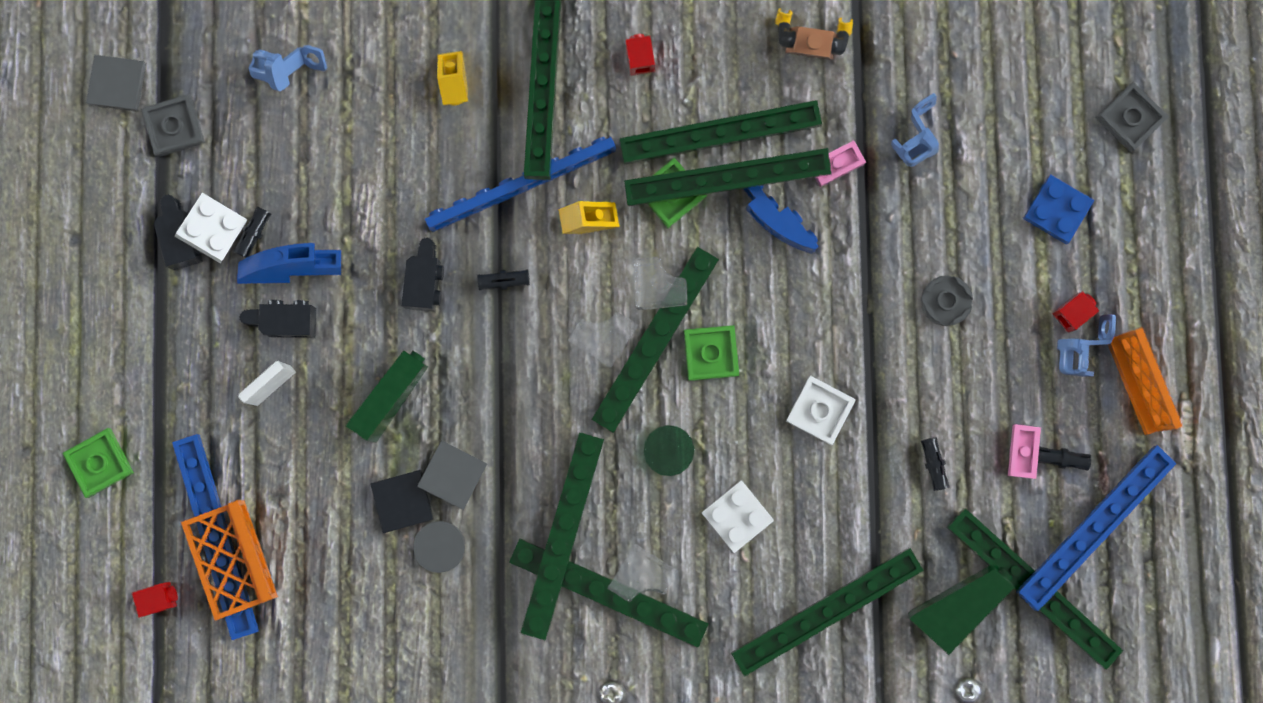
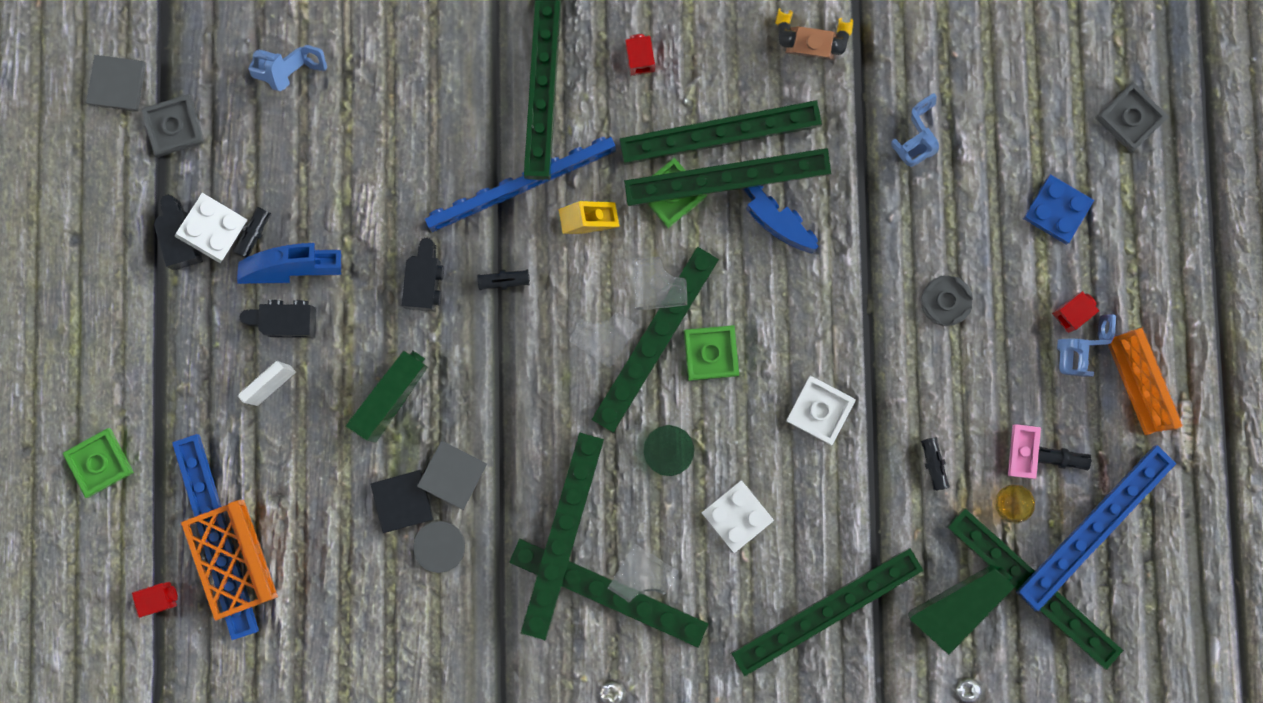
(452, 78): yellow slope -> none
(842, 162): bright pink plate -> none
(1014, 504): none -> clear yellow hair

